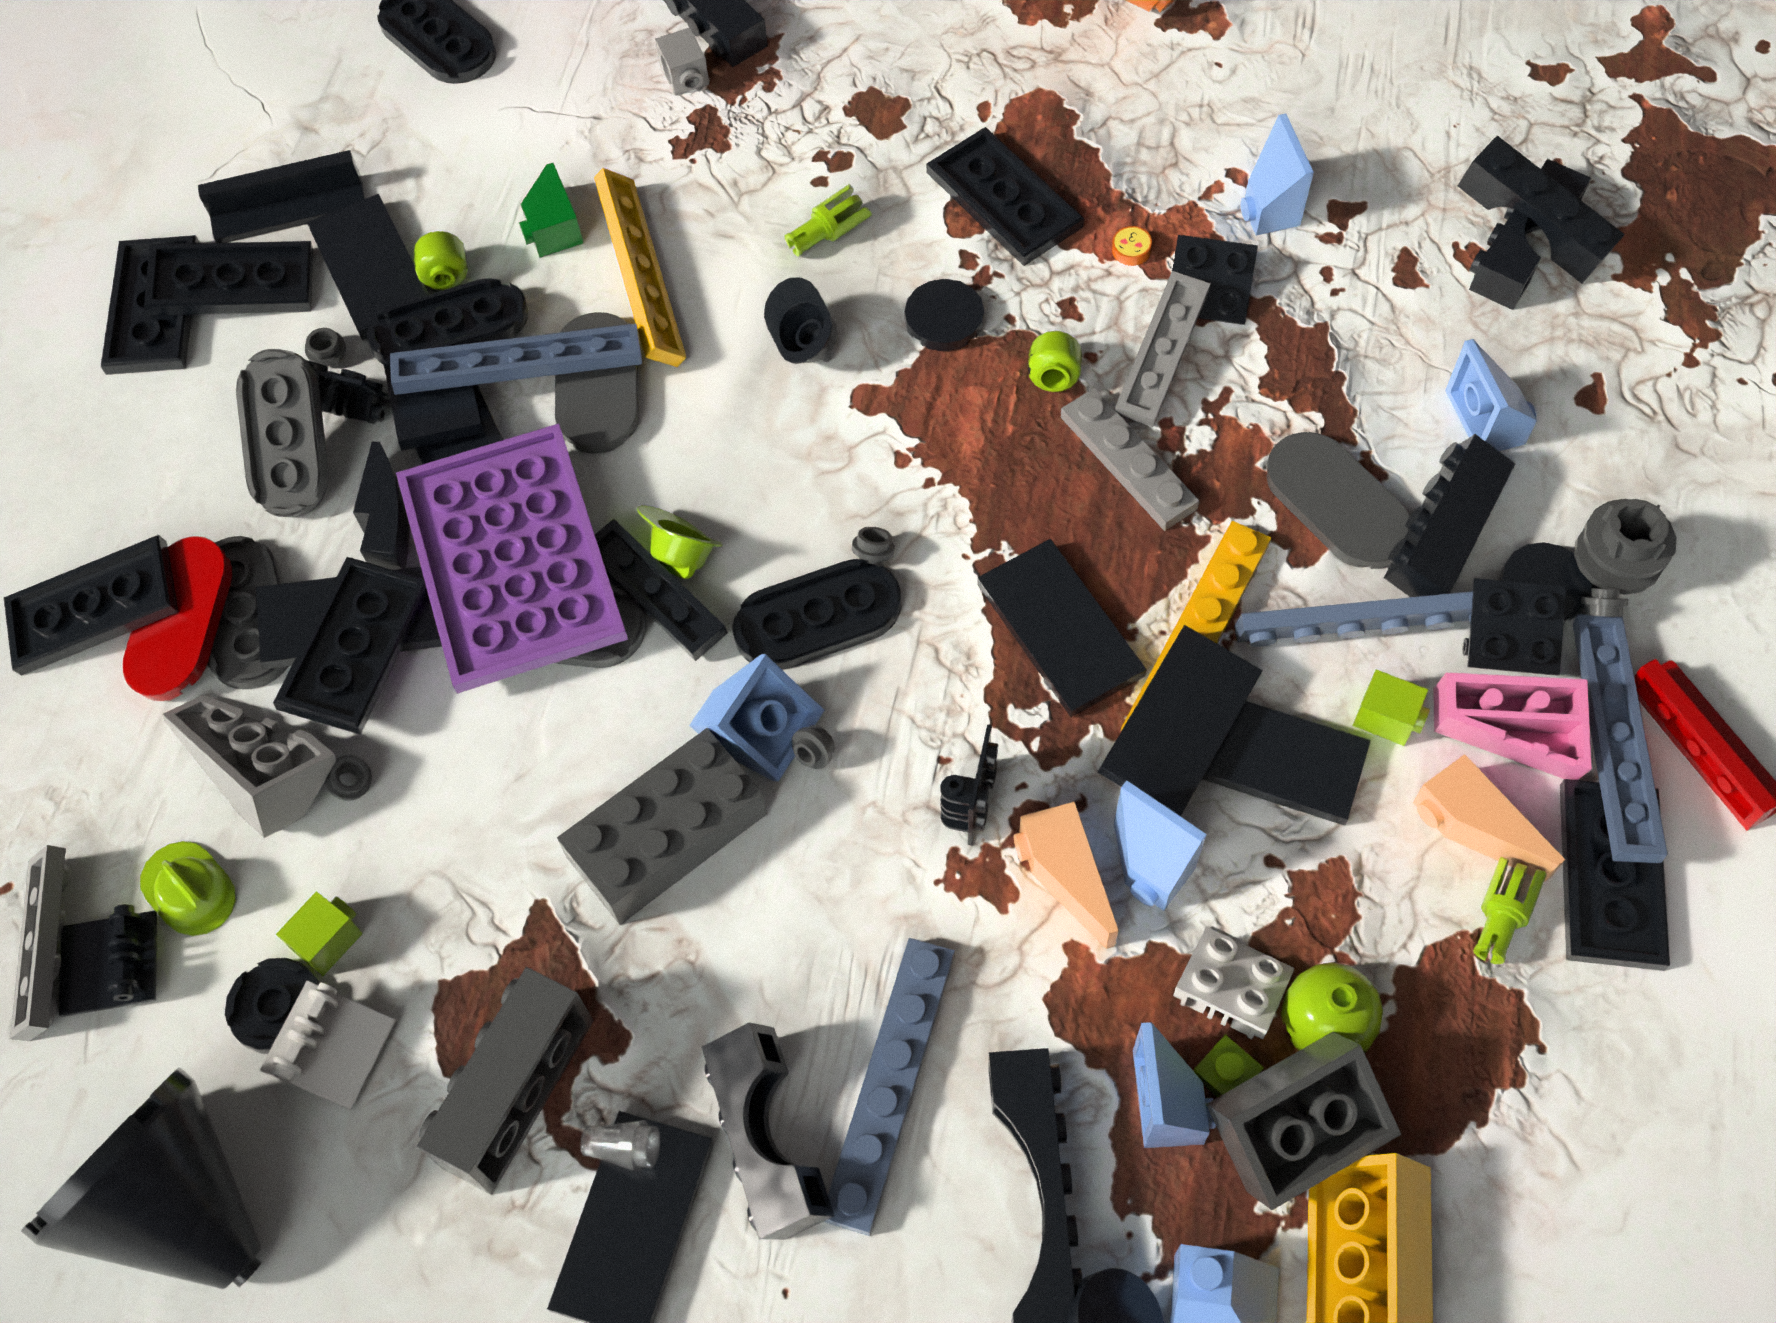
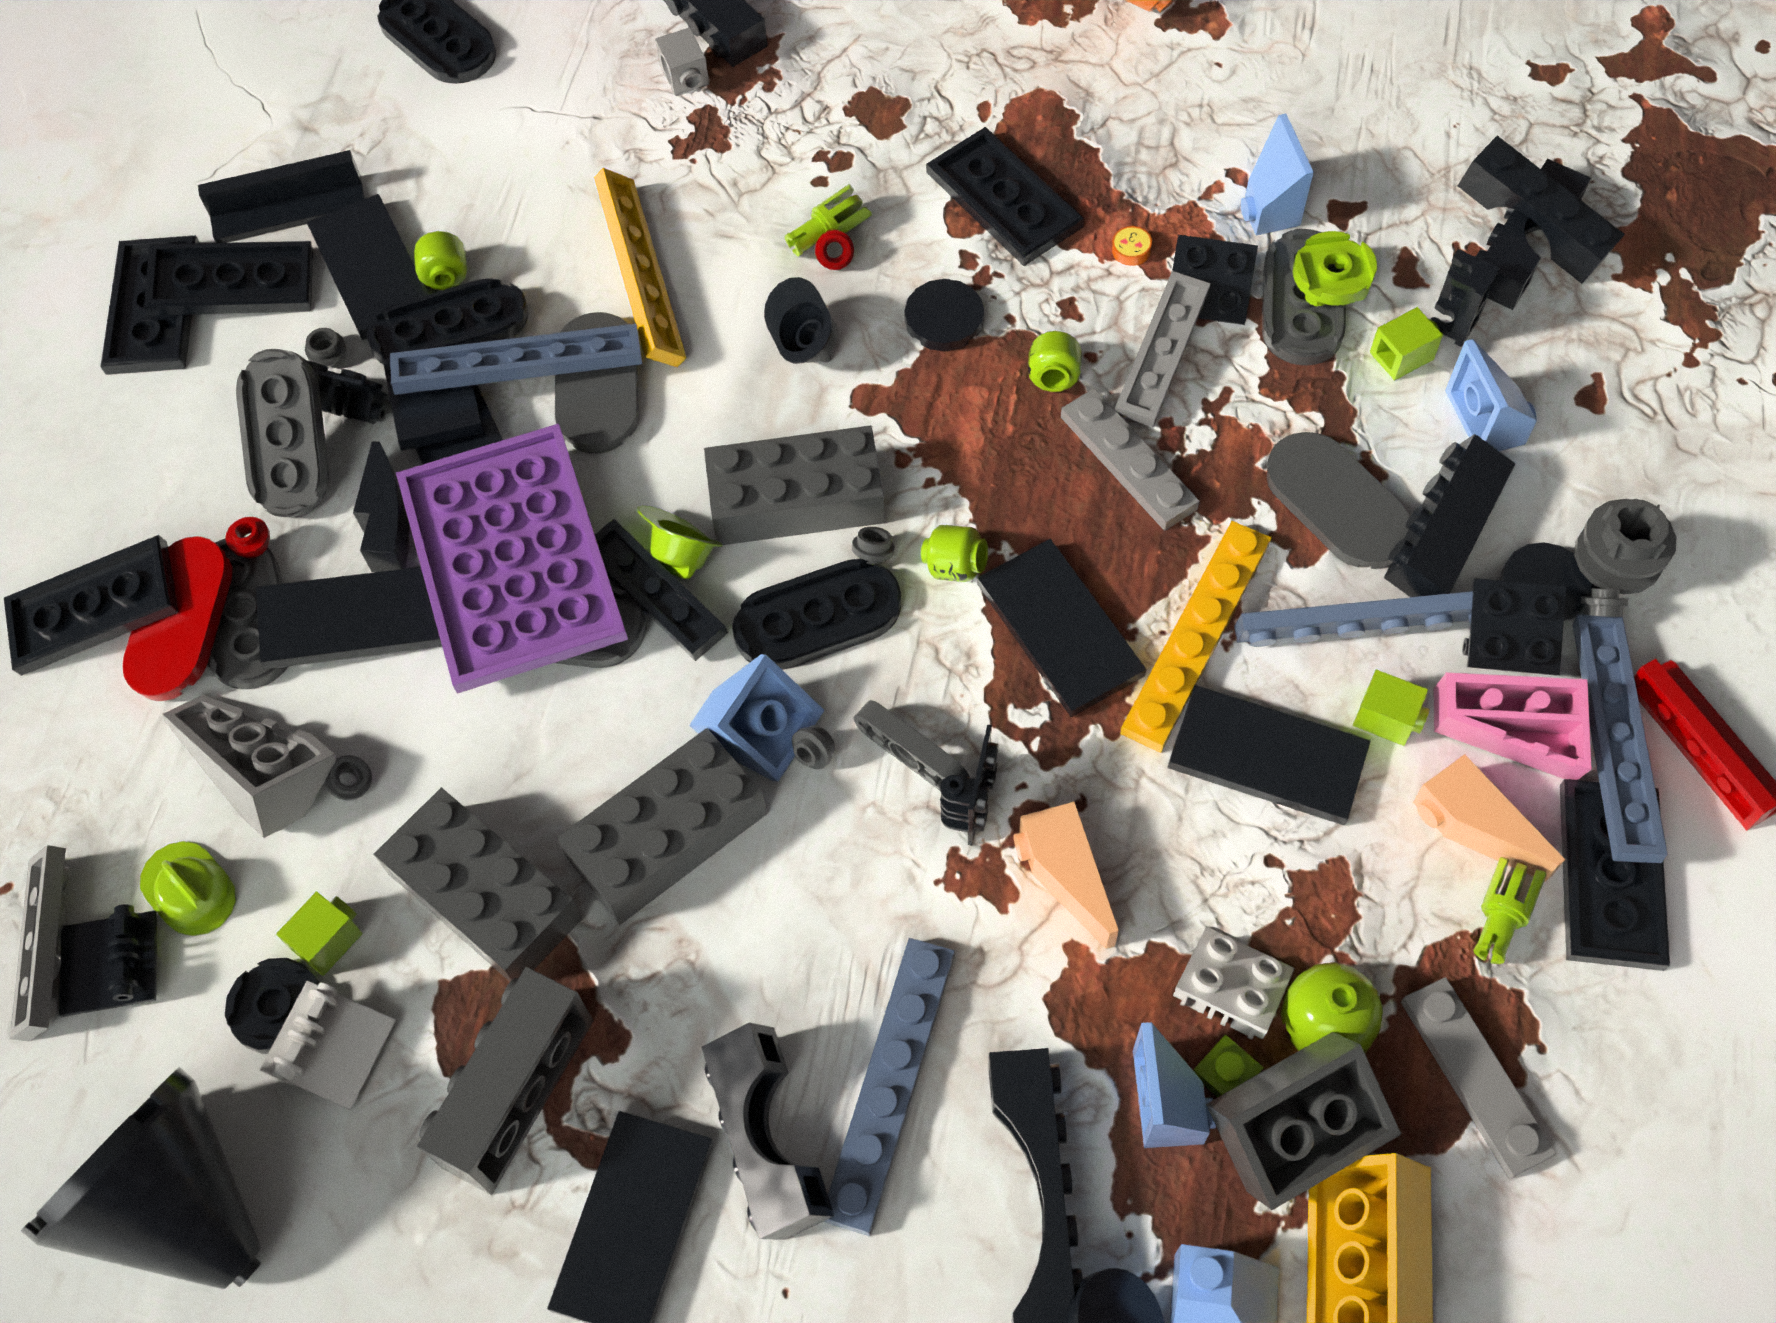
(252, 545): none -> red plate
(352, 646): black tile -> none
(478, 886): none -> dark grey brick
(549, 215): green slope -> none
(623, 1144): clear cone -> none
(794, 485): none -> dark grey brick
(843, 259): none -> red plate
(907, 744): none -> dark grey beam
(955, 553): none -> lime head
(1154, 847): light blue slope -> none
(1181, 720): black tile -> none
(1289, 323): none -> dark grey tile
(1329, 287): none -> lime plate
(1406, 343): none -> lime brick
(1464, 295): none -> black hinge
(1478, 1078): none -> light grey plate

